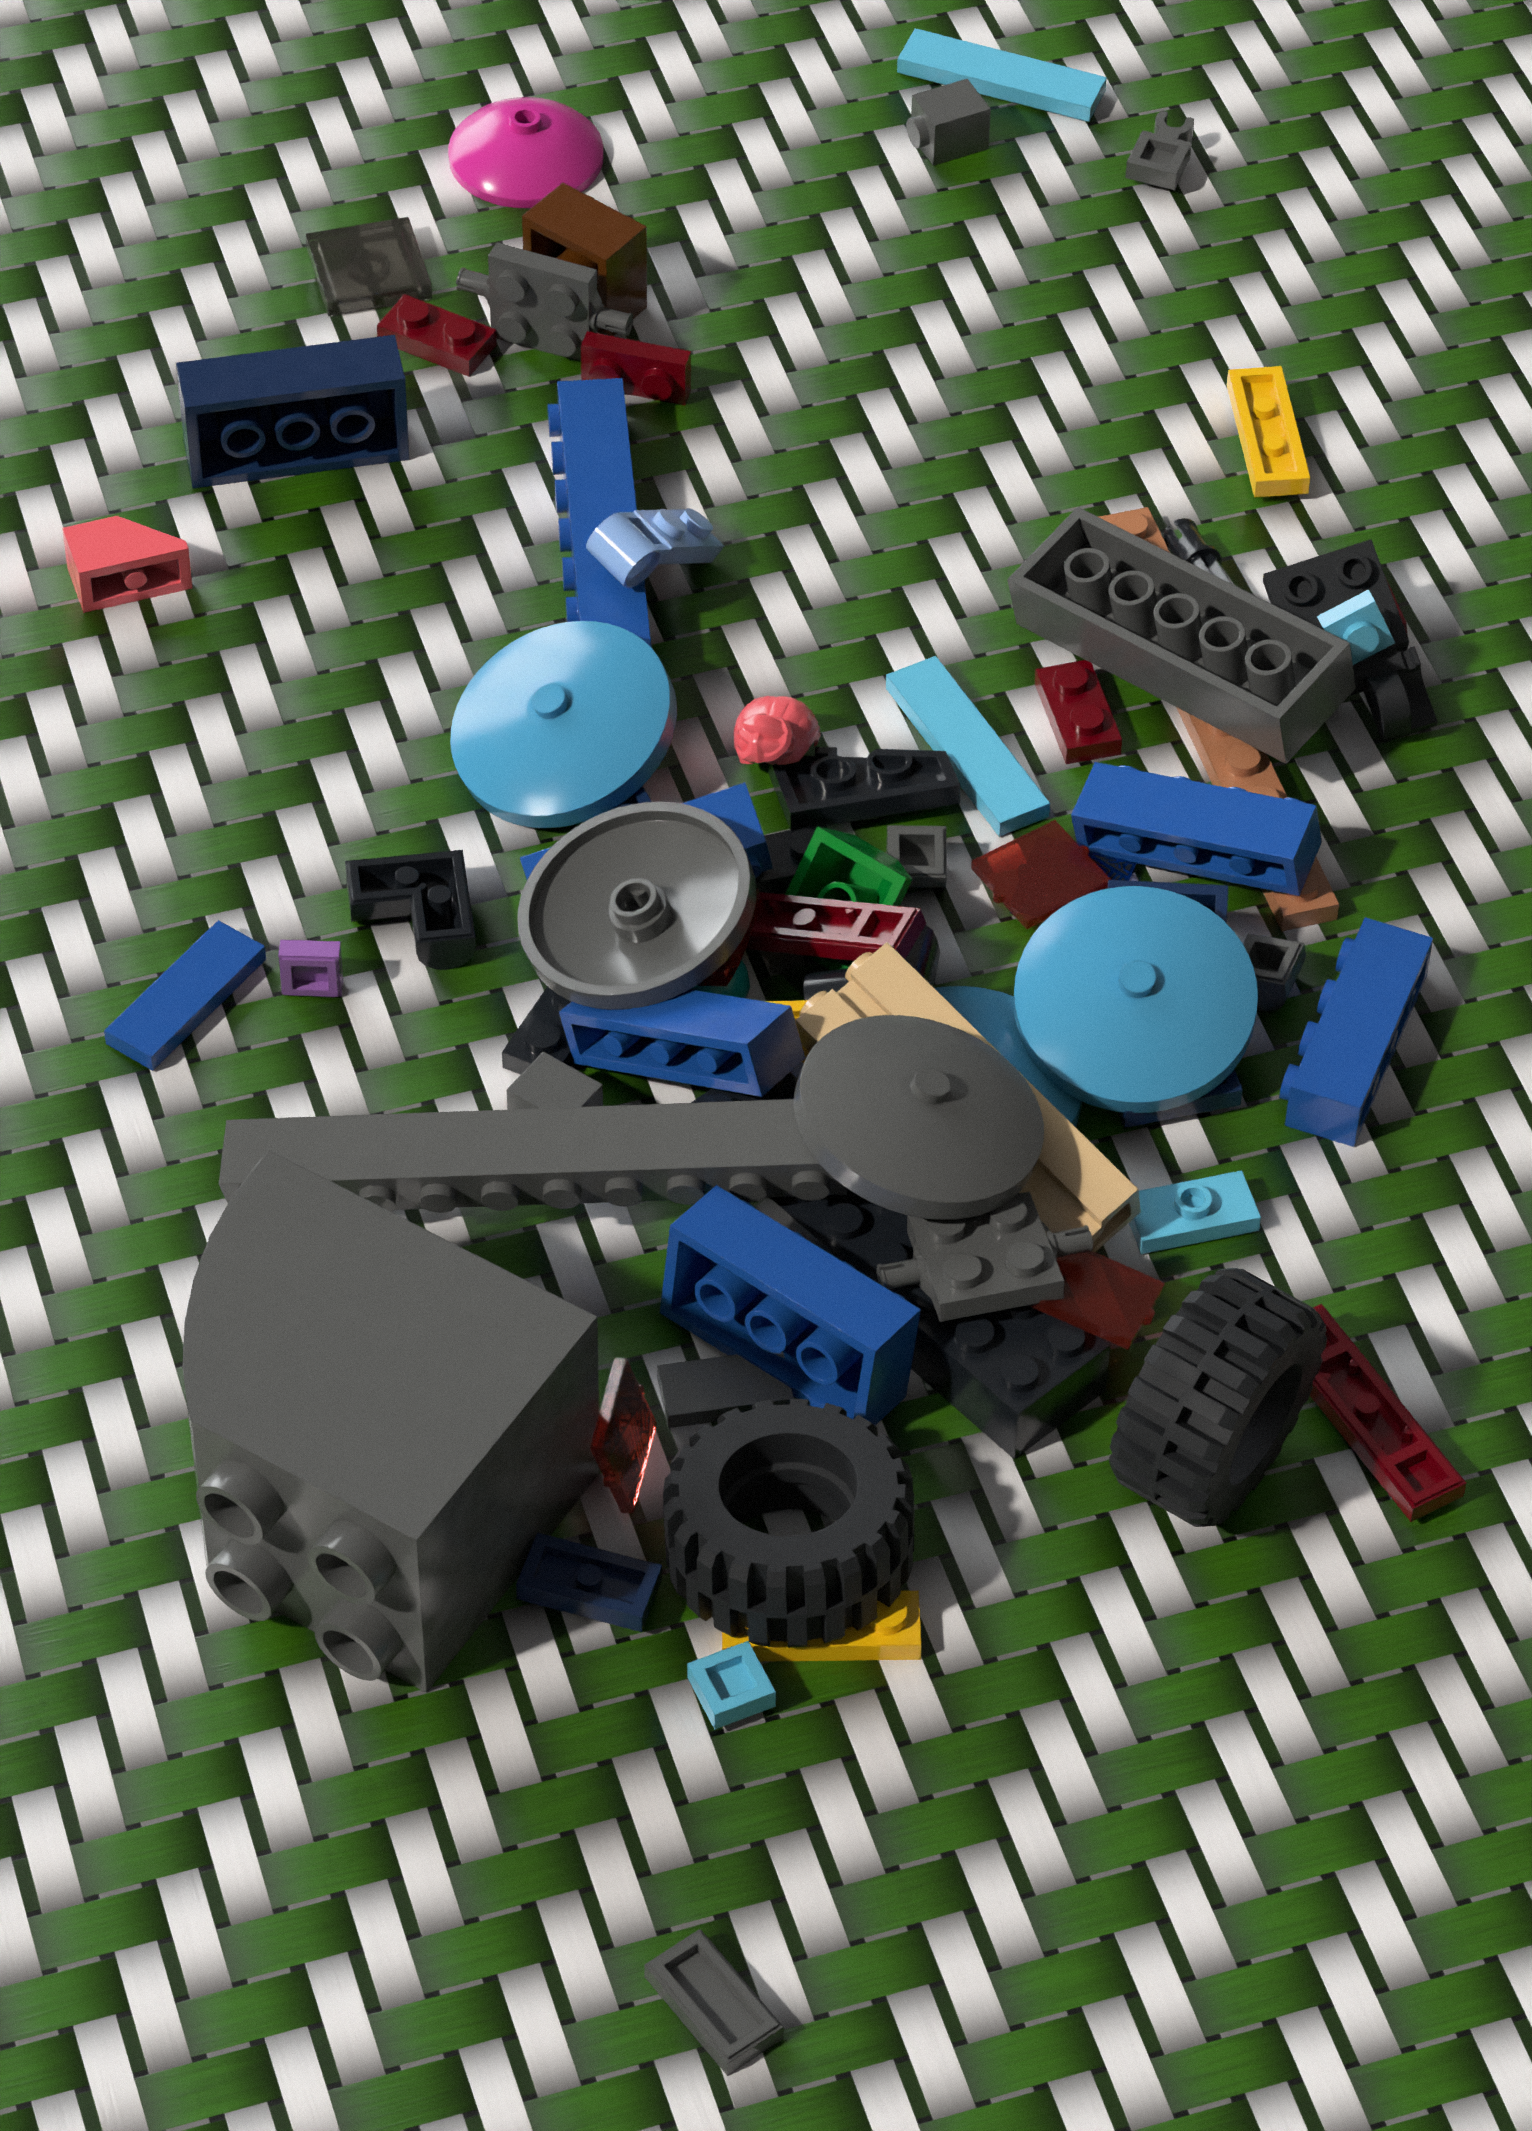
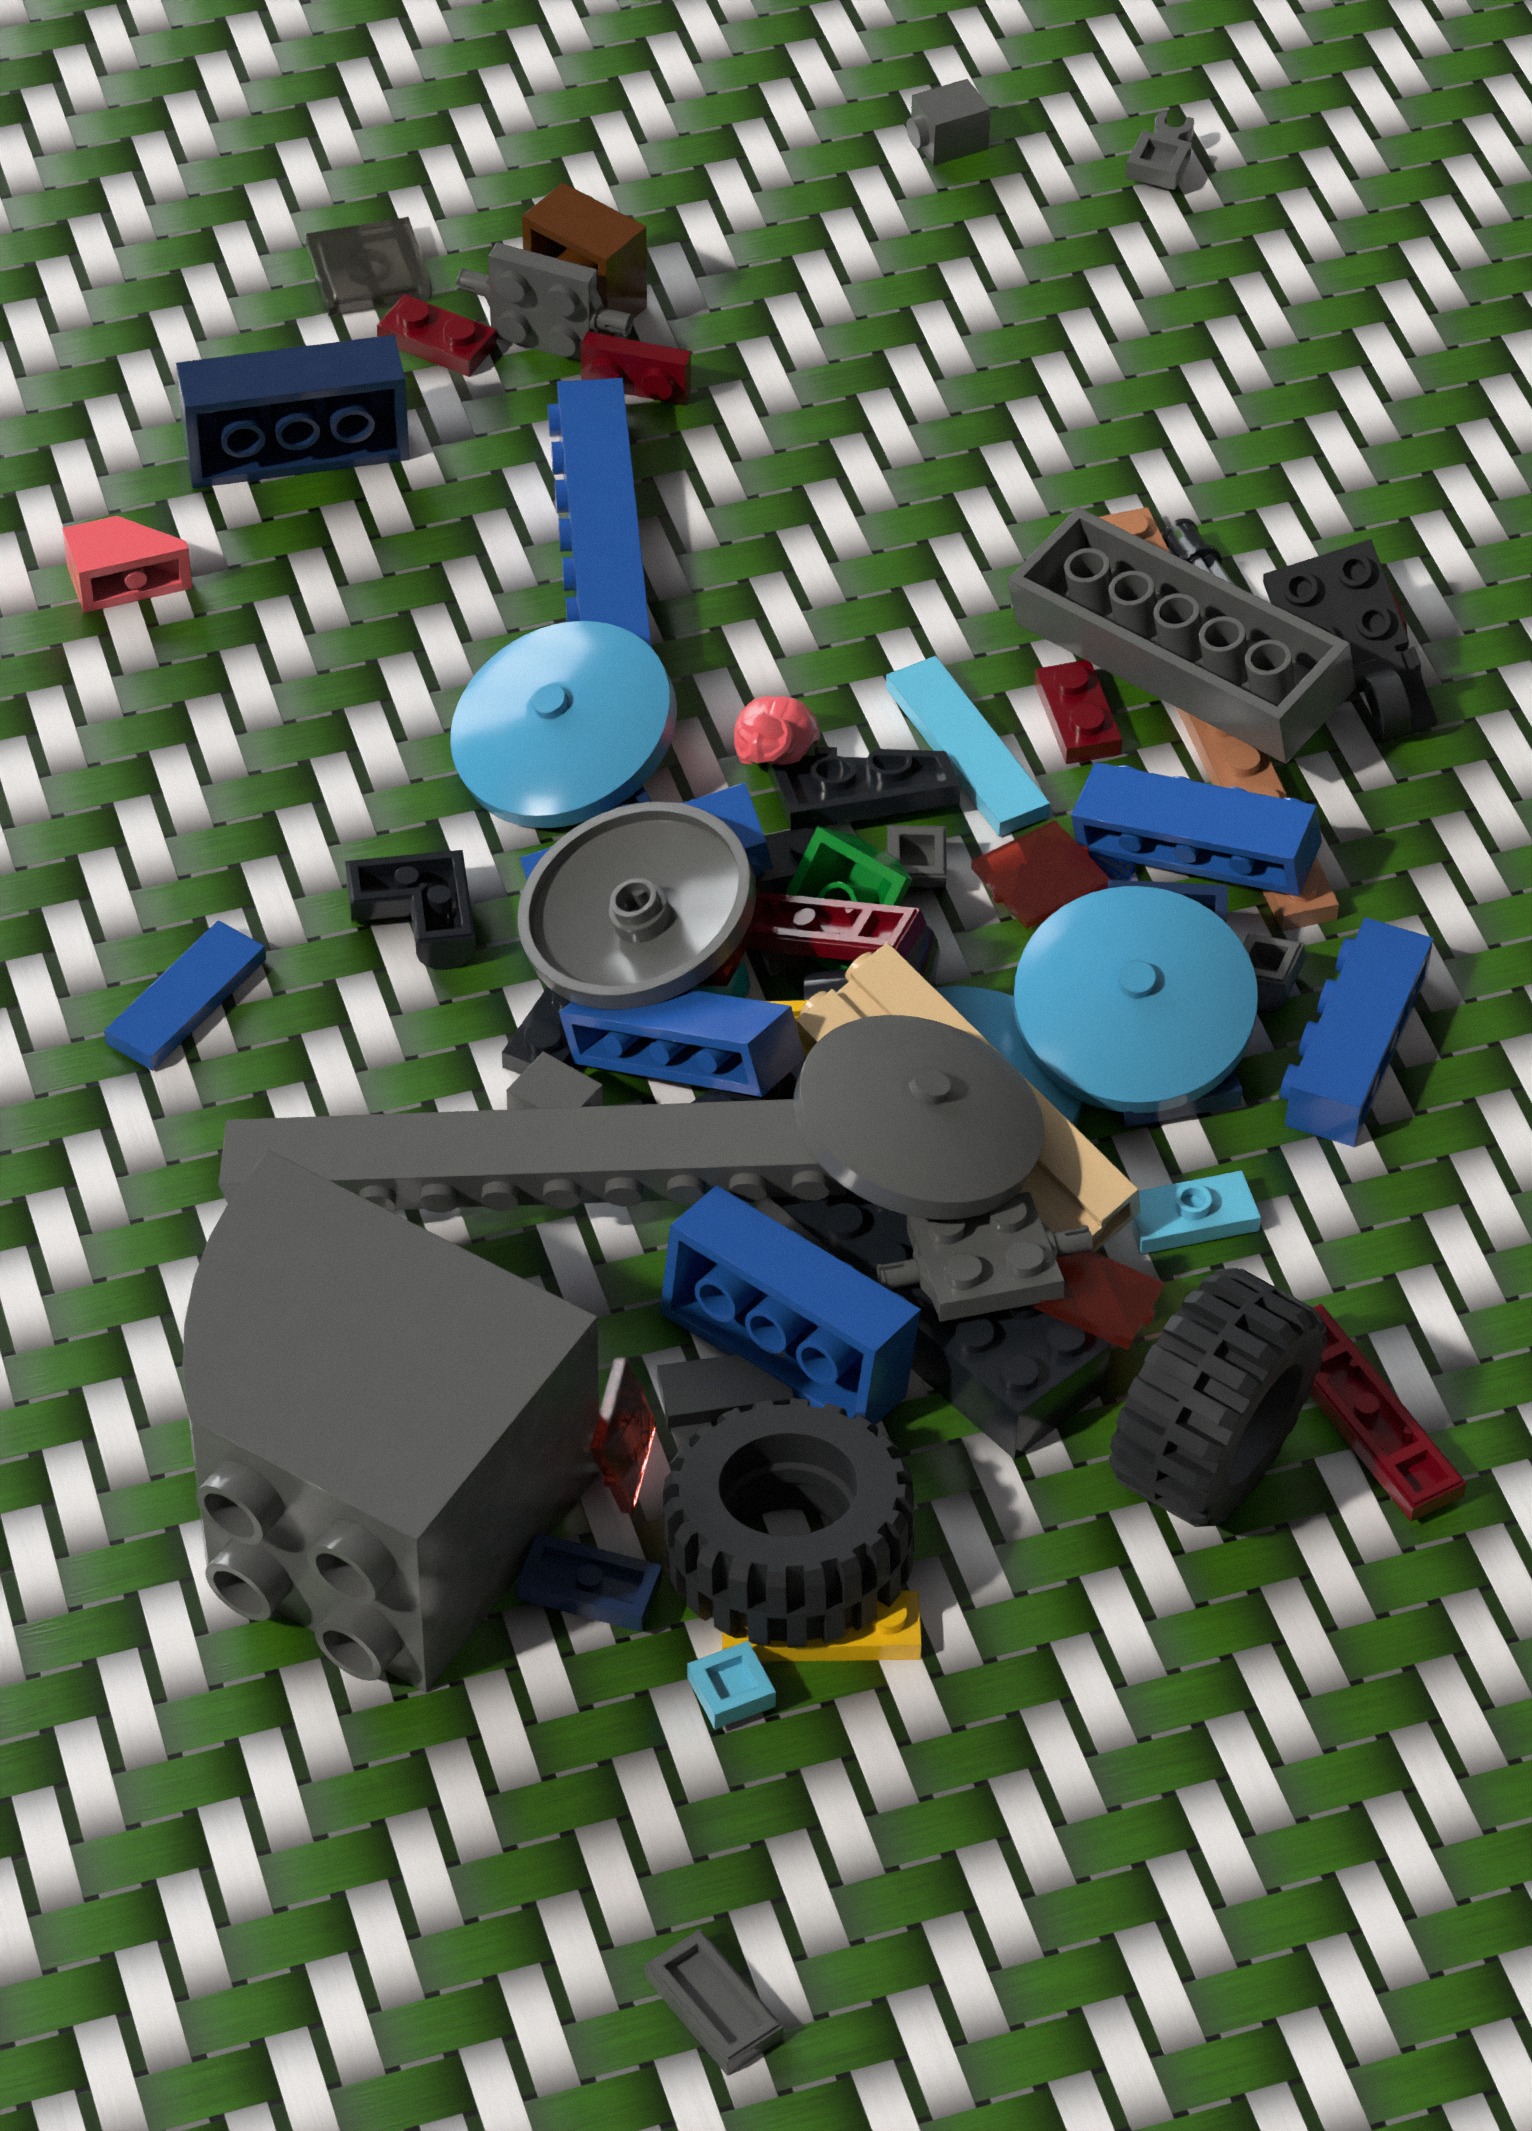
(311, 968): medium lavender tile -> none
(524, 150): dark pink dish -> none
(640, 540): light blue plate -> none
(1002, 74): medium azure tile -> none
(1268, 431): yellow plate -> none
(1359, 624): medium azure plate -> none

